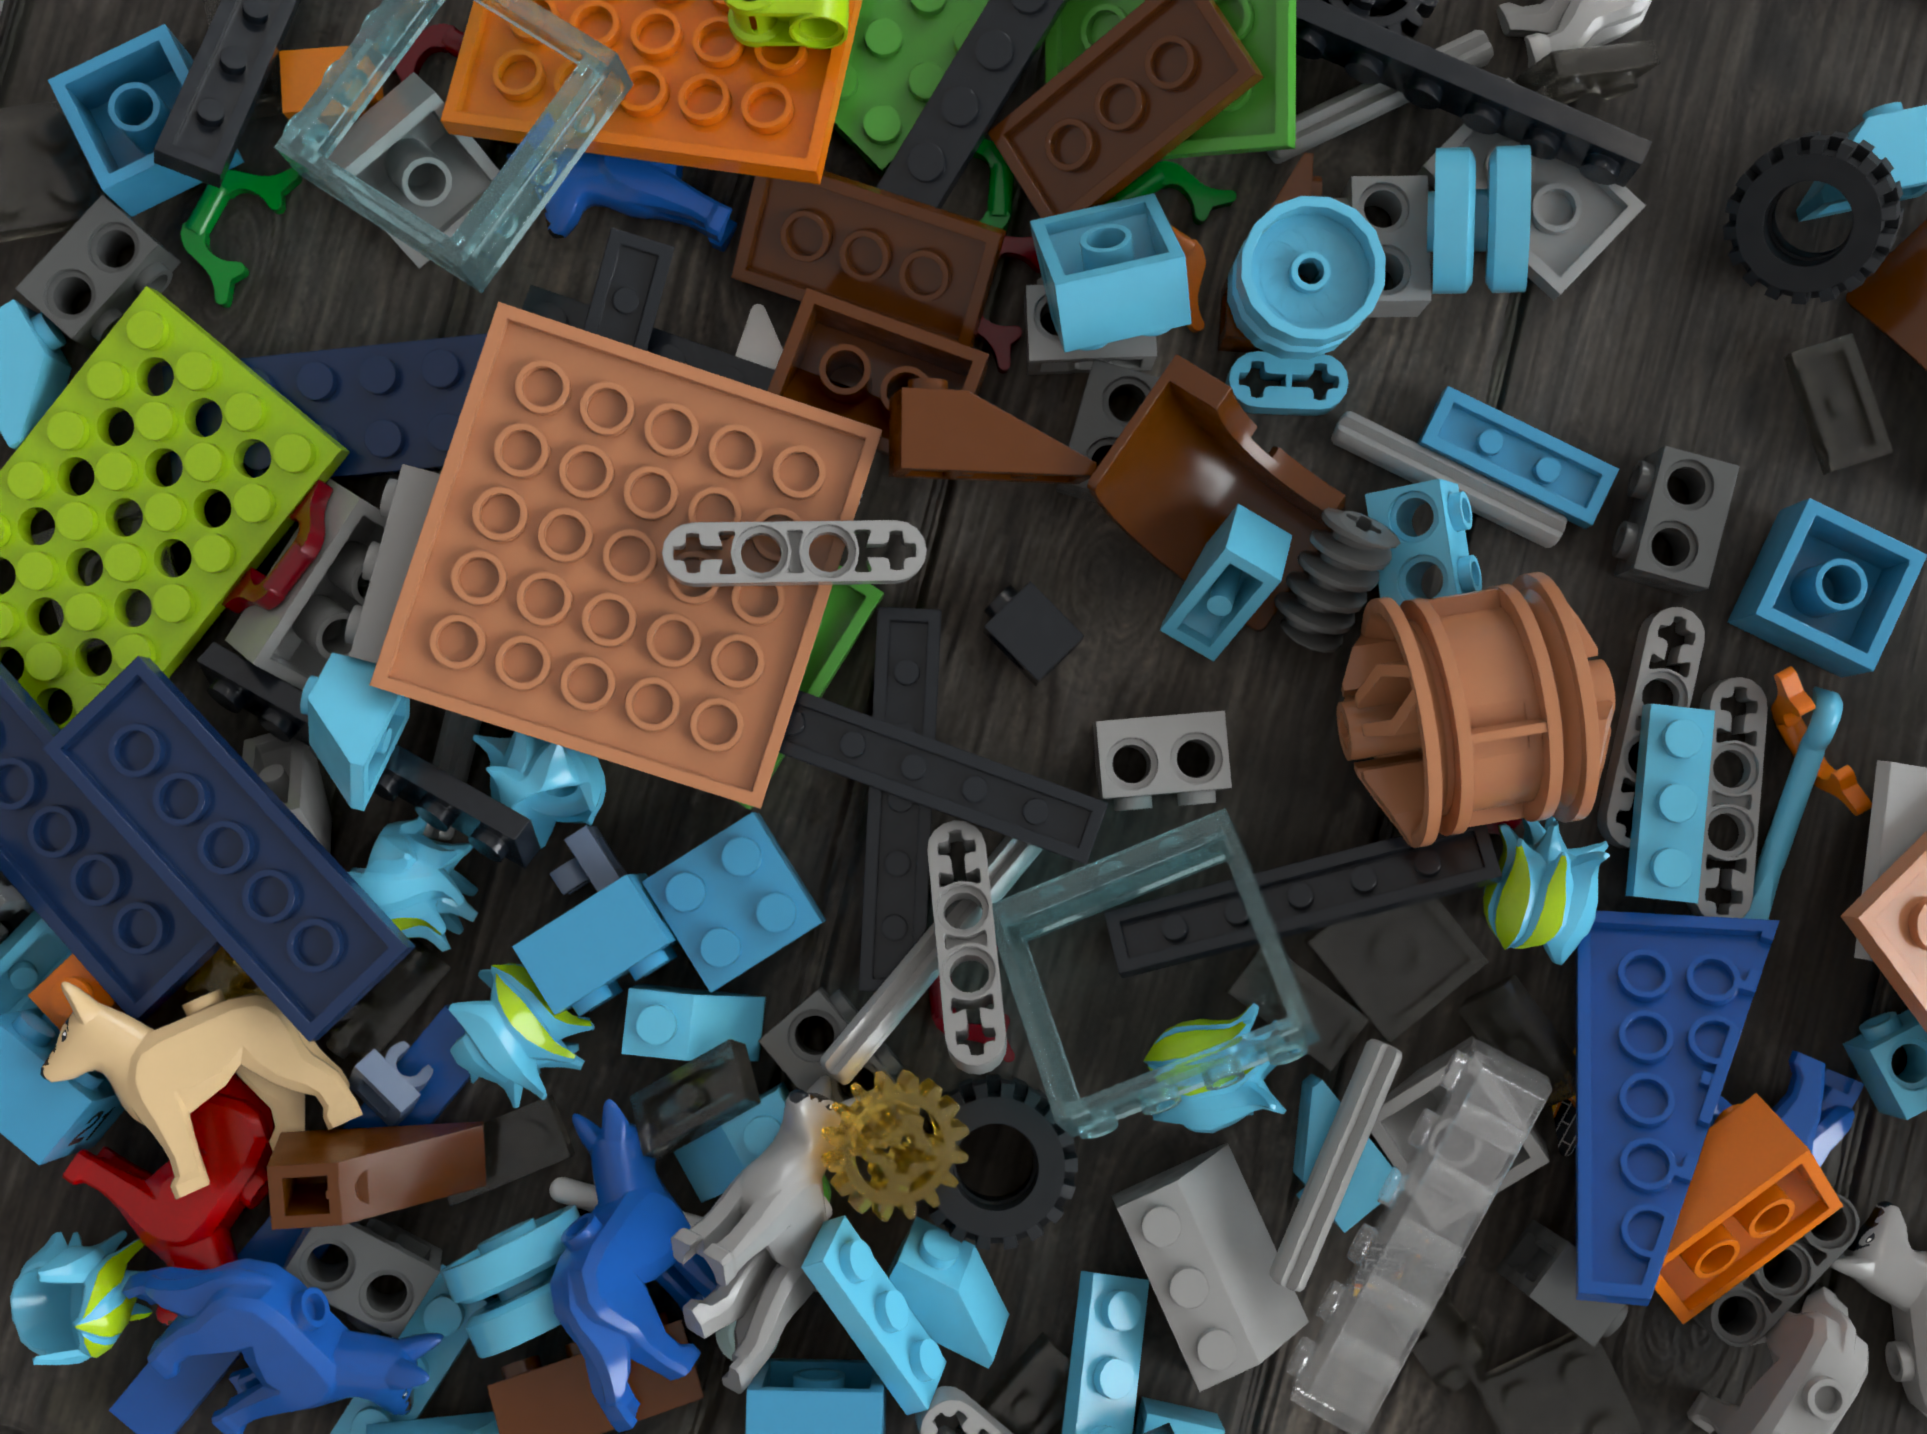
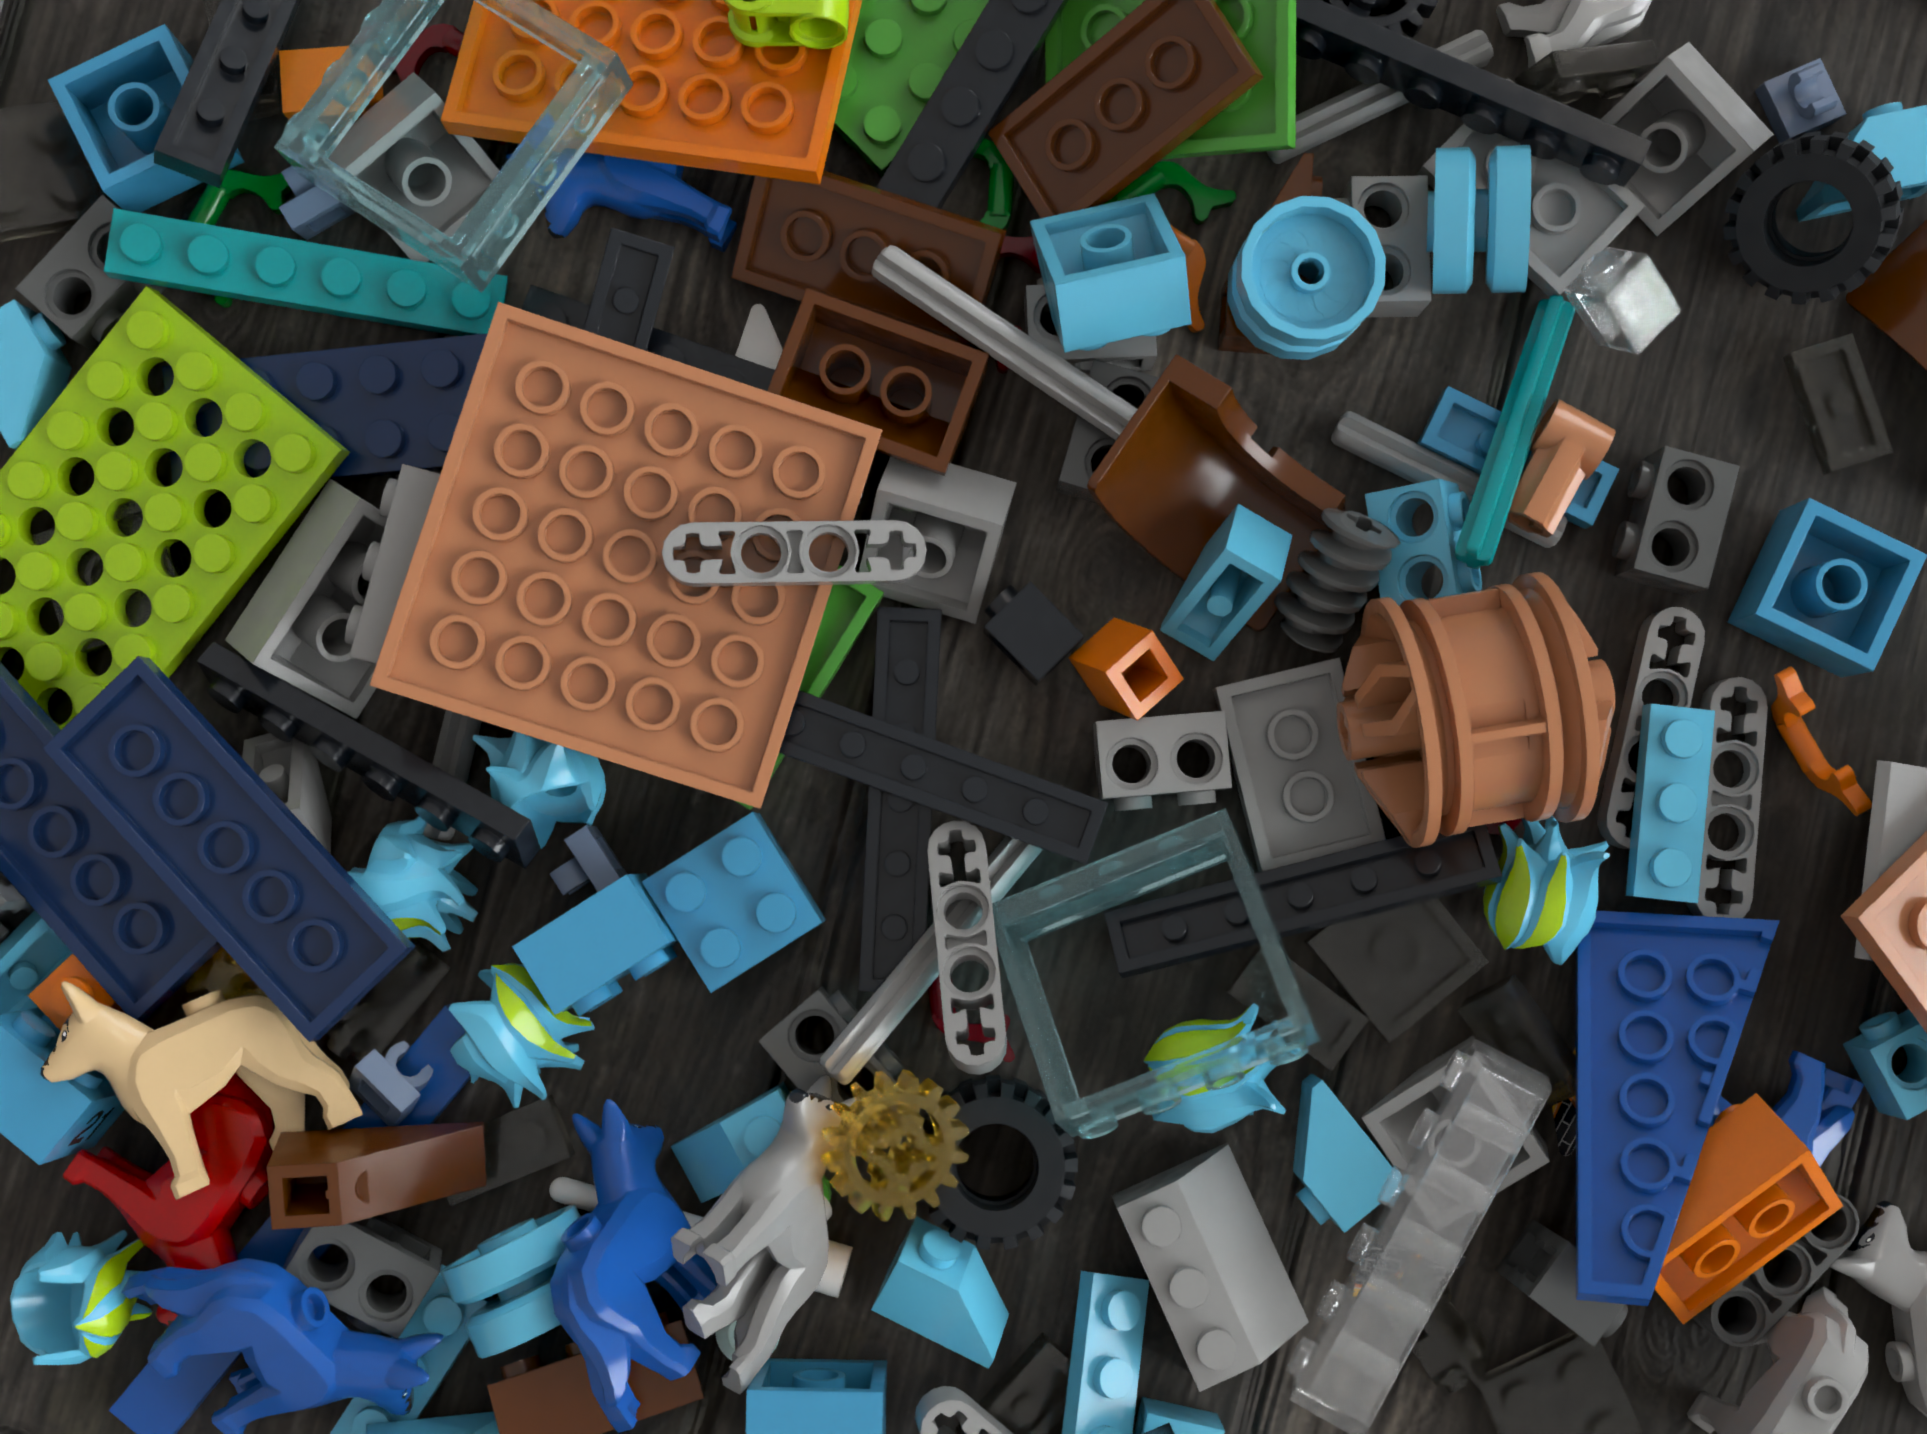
(270, 591): dark red helmet -> none
(297, 274): none -> teal plate
(312, 207): none -> sand blue tile
(352, 725): medium azure slope -> none
(689, 1021): medium azure slope -> none
(694, 1099): clear smoke plate -> none
(874, 1314): medium azure plate -> none
(962, 531): none -> light grey slope
(967, 438): reddish brown slope -> none
(1002, 341): none -> light grey axle
(1126, 668): none -> orange brick
(1285, 398): medium azure beam -> none
(1291, 766): none -> light grey plate
(1335, 1165): light grey axle -> none
(1514, 433): none -> teal axle
(1562, 454): none -> nougat piece
(1622, 299): none -> clear brick
(1695, 130): none -> light grey slope
(1794, 800): medium azure piece -> none
(1800, 101): none -> sand blue tile

